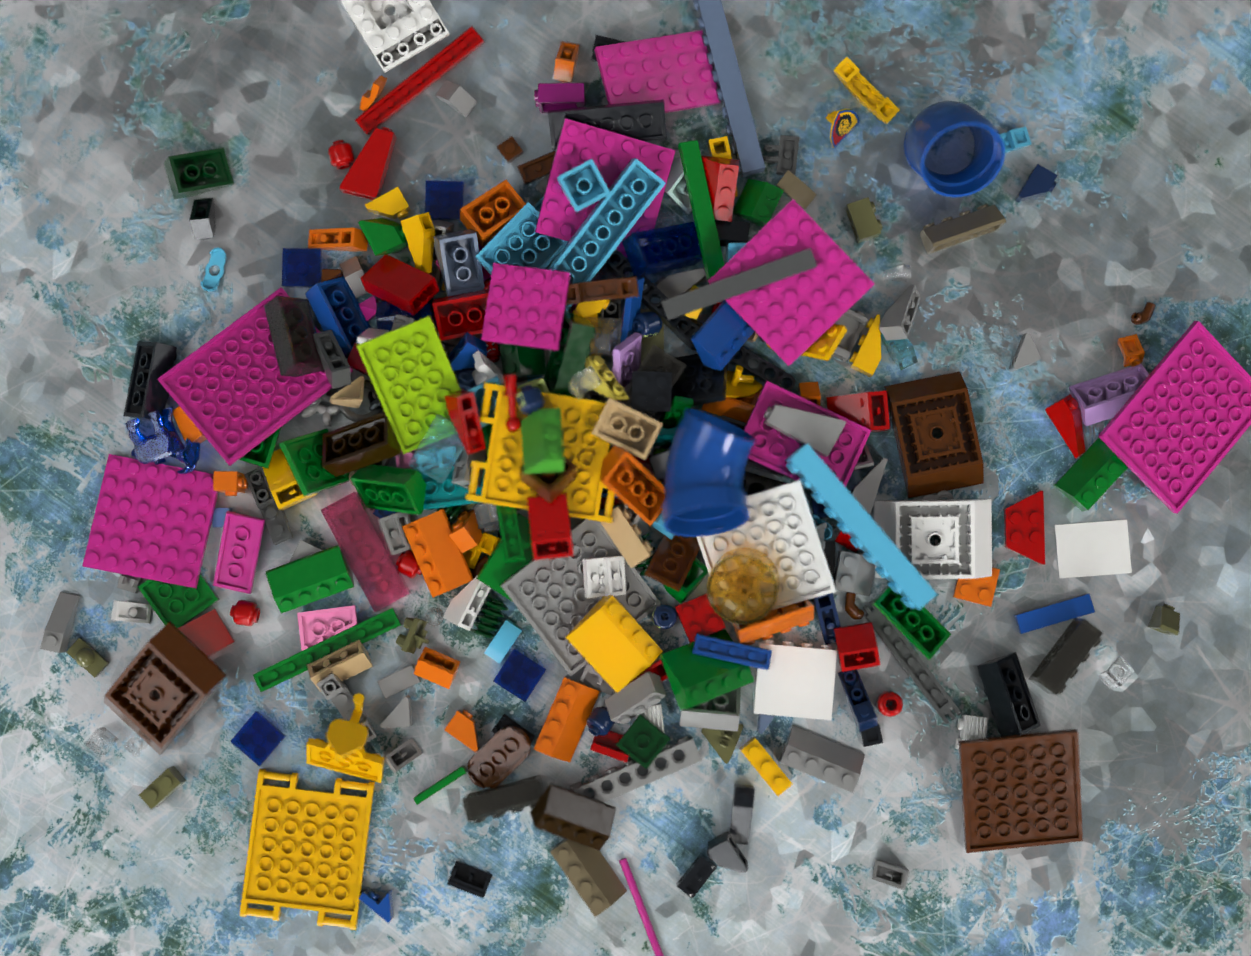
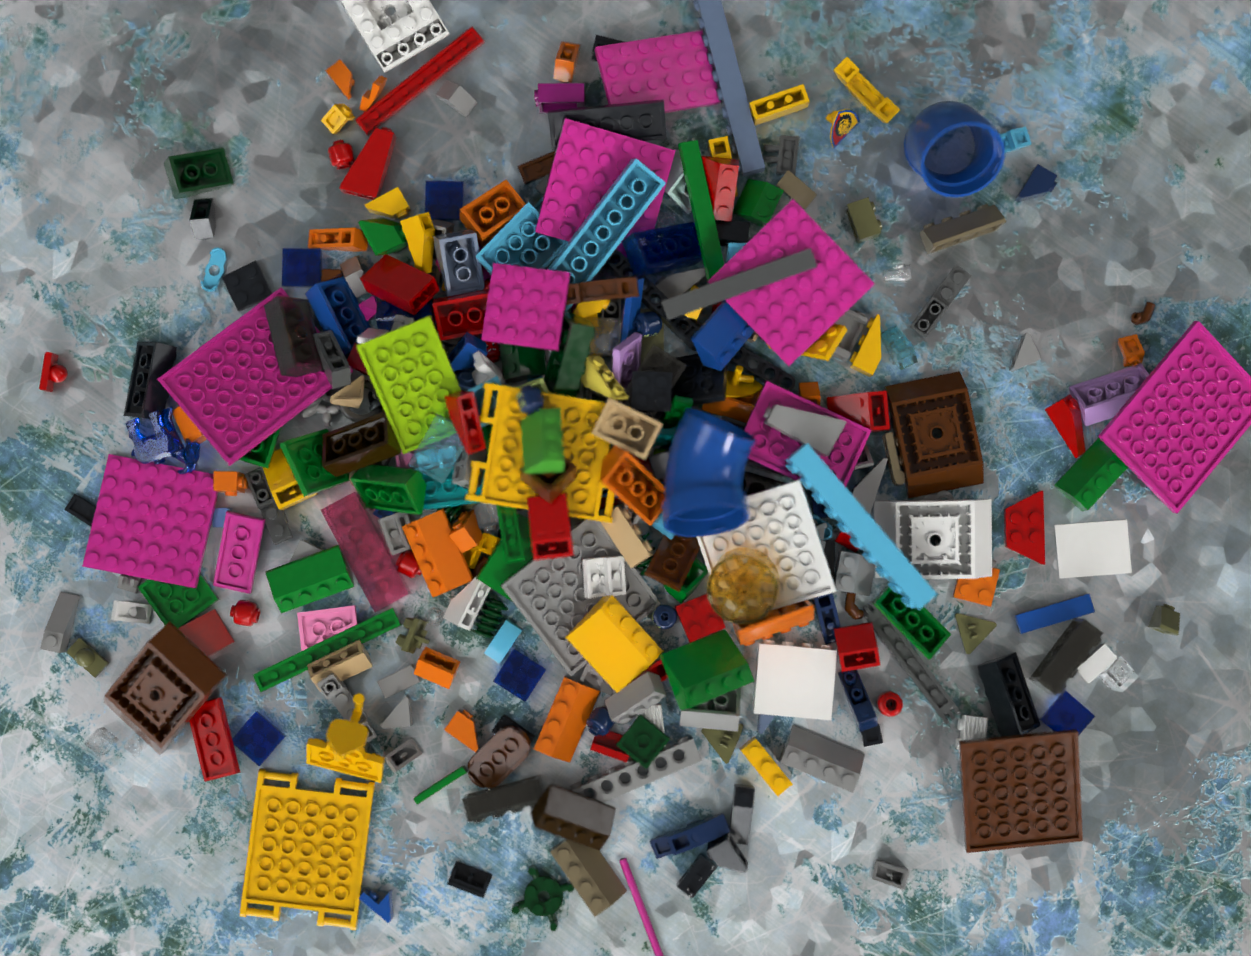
(51, 372): none -> red tile
(81, 509): none -> black tile
(162, 787): olive brick -> none
(214, 741): none -> red tile
(247, 286): none -> black plate
(337, 117): none -> yellow bracket
(342, 77): none -> orange slope
(510, 149): reddish brown plate -> none
(513, 423): red pin -> none
(539, 907): none -> dark green plate
(583, 185): medium azure slope -> none
(584, 382): clear bracket -> none
(690, 837): none -> dark blue slope
(731, 652): blue tile -> none
(779, 104): none -> yellow brick
(894, 461): none -> dark tan hinge
(900, 316): light grey slope -> none
(940, 301): none -> dark grey slope
(973, 630): none -> olive piece
(1067, 714): none -> clear blue plate
(1096, 663): none -> white tile

